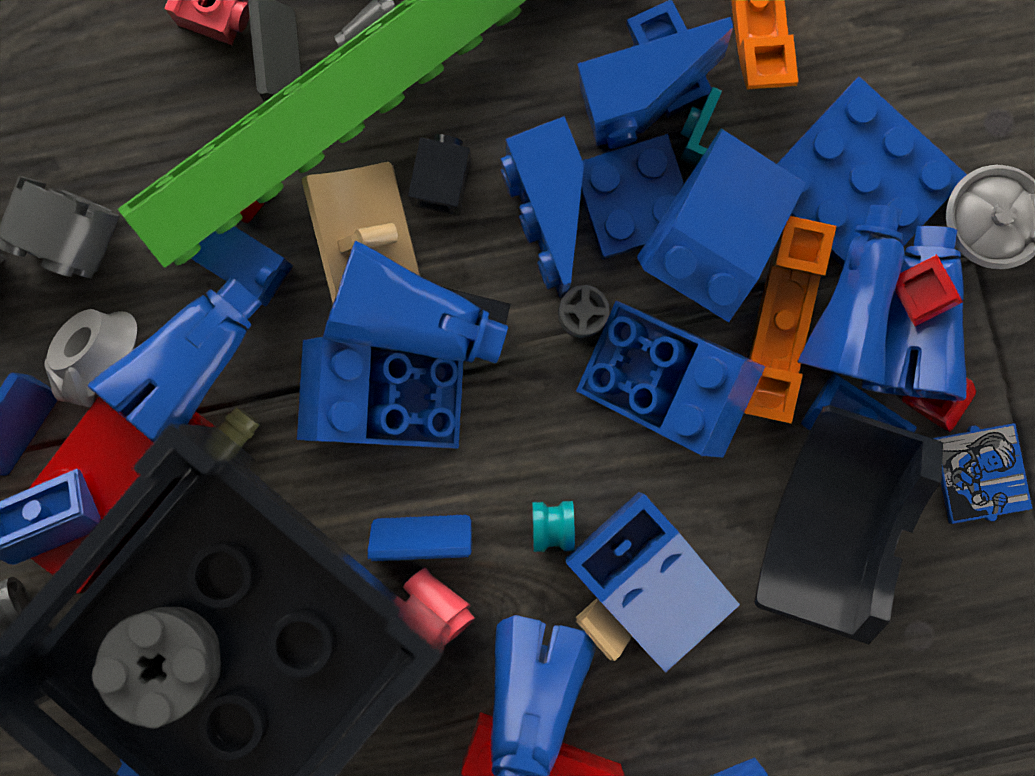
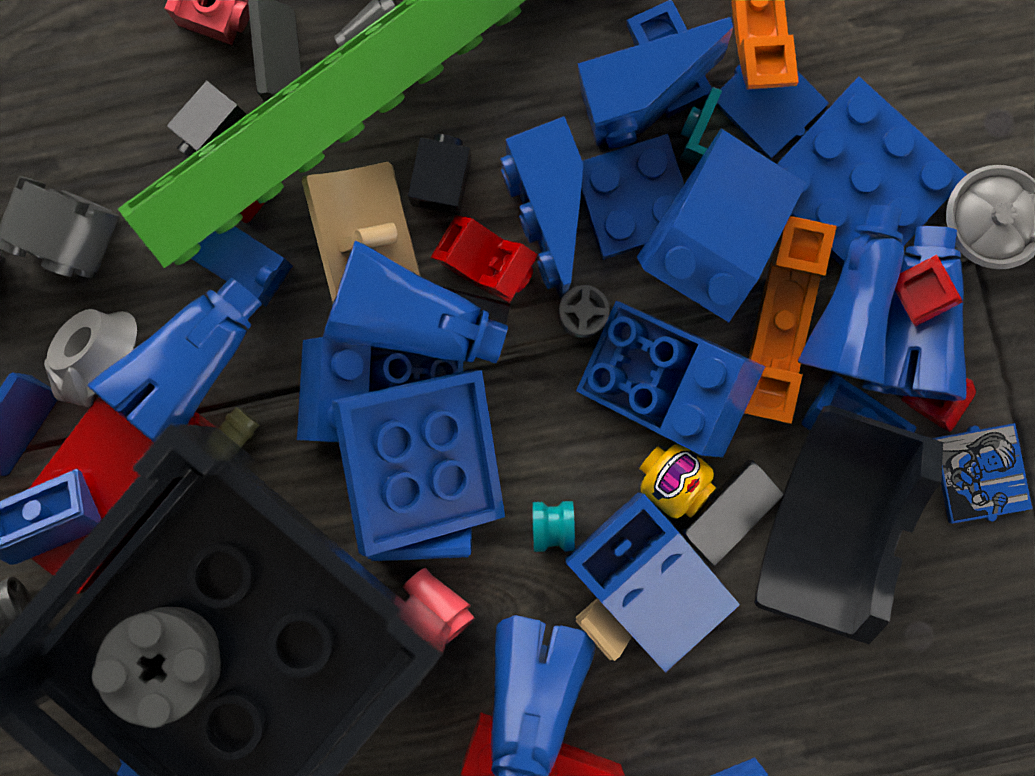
(204, 118): none -> brick
(418, 460): none -> blue plate
(485, 258): none -> red brick
(677, 480): none -> yellow head
(731, 512): none -> slope
(770, 115): none -> blue piece

